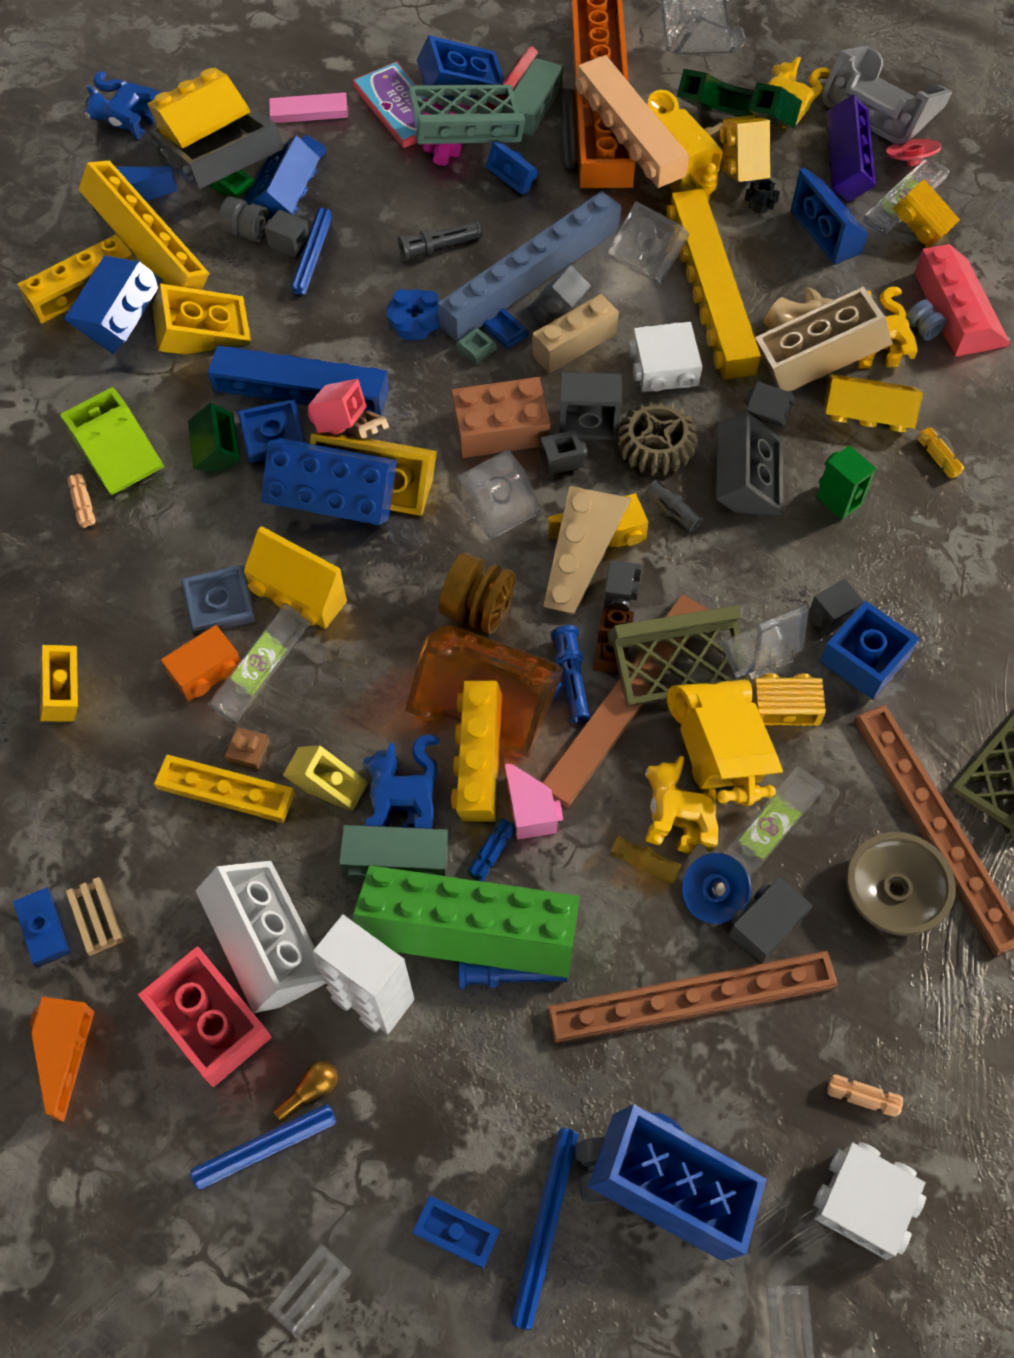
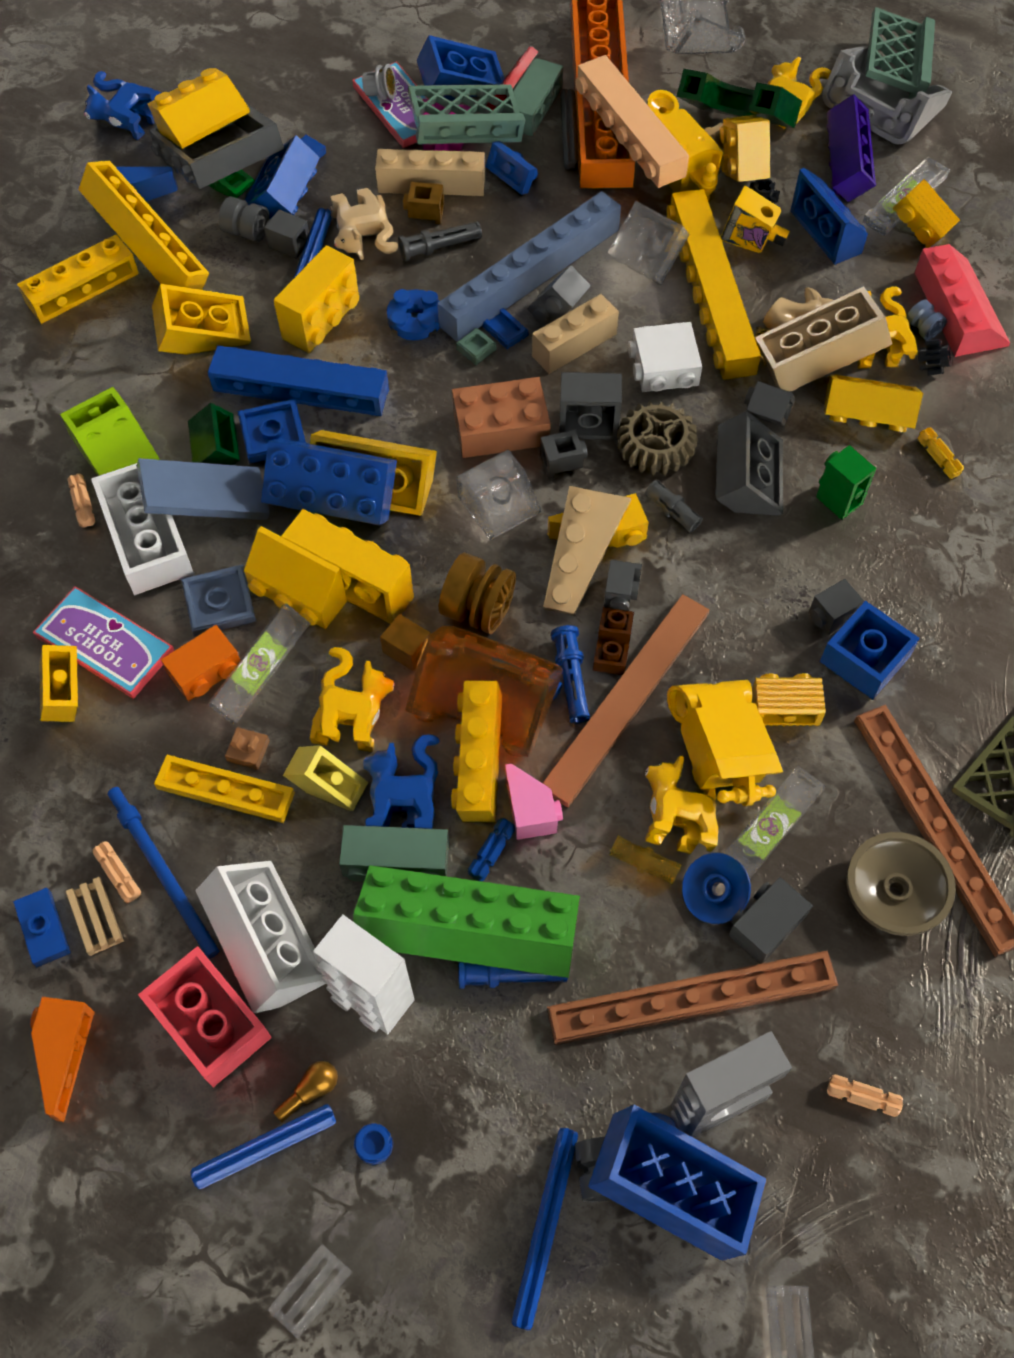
(105, 641): none -> tile
(113, 301): blue slope -> none
(116, 872): none -> light nougat axle
(130, 819): none -> blue bar
(144, 542): none -> white brick
(201, 489): none -> sand blue tile
(308, 107): bright pink tile -> none
(317, 299): none -> yellow brick
(337, 407): coral brick -> none
(348, 706): none -> yellow animal
(362, 220): none -> tan animal
(367, 422): tan tile -> none
(370, 575): none -> yellow brick
(373, 1144): none -> blue tile
(380, 82): none -> light grey piece
(404, 641): none -> pearl gold brick
(425, 201): none -> pearl gold brick
(456, 170): none -> tan brick
(456, 1232): blue plate -> none
(667, 630): olive fence -> none
(728, 1085): none -> light grey arch
(753, 222): none -> yellow torso
(767, 644): clear slope -> none
(870, 1200): white brick -> none
(913, 150): coral dish -> none
(918, 56): none -> sand green fence
(934, 357): none -> black gear

